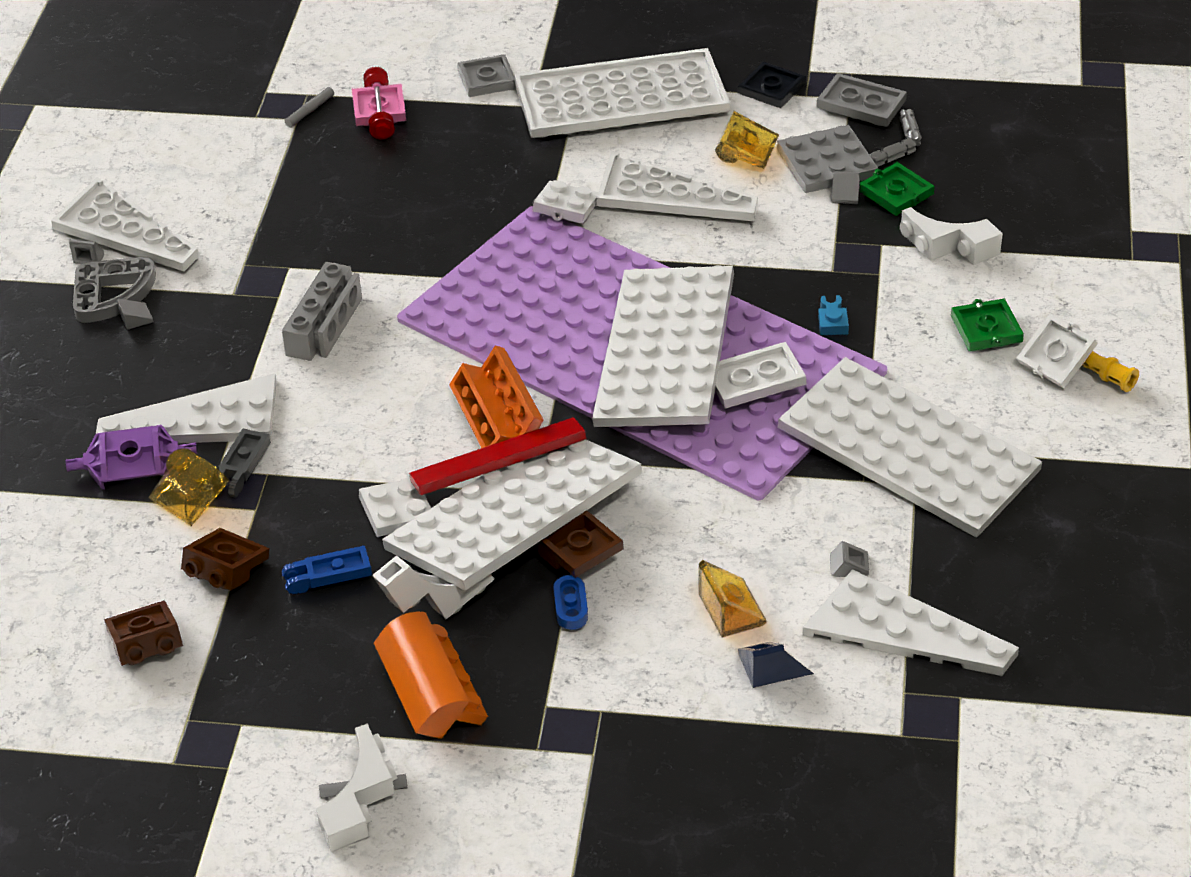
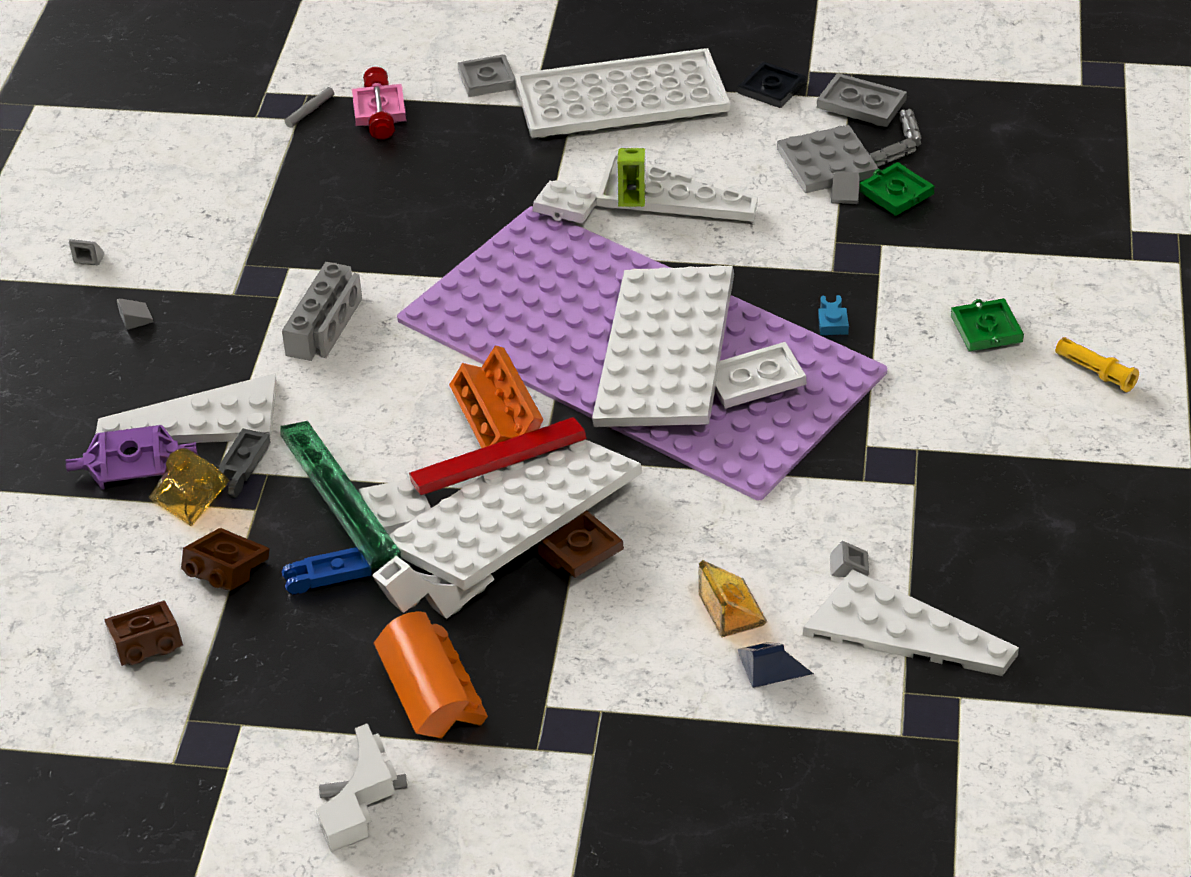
(119, 223): white wing -> none
(134, 271): light grey beam -> none
(340, 494): none -> clear green plate
(570, 602): blue plate -> none
(631, 171): none -> lime torso
(746, 141): clear yellow slope -> none
(910, 446): white plate -> none
(934, 238): white arch -> none
(1057, 350): white plate -> none

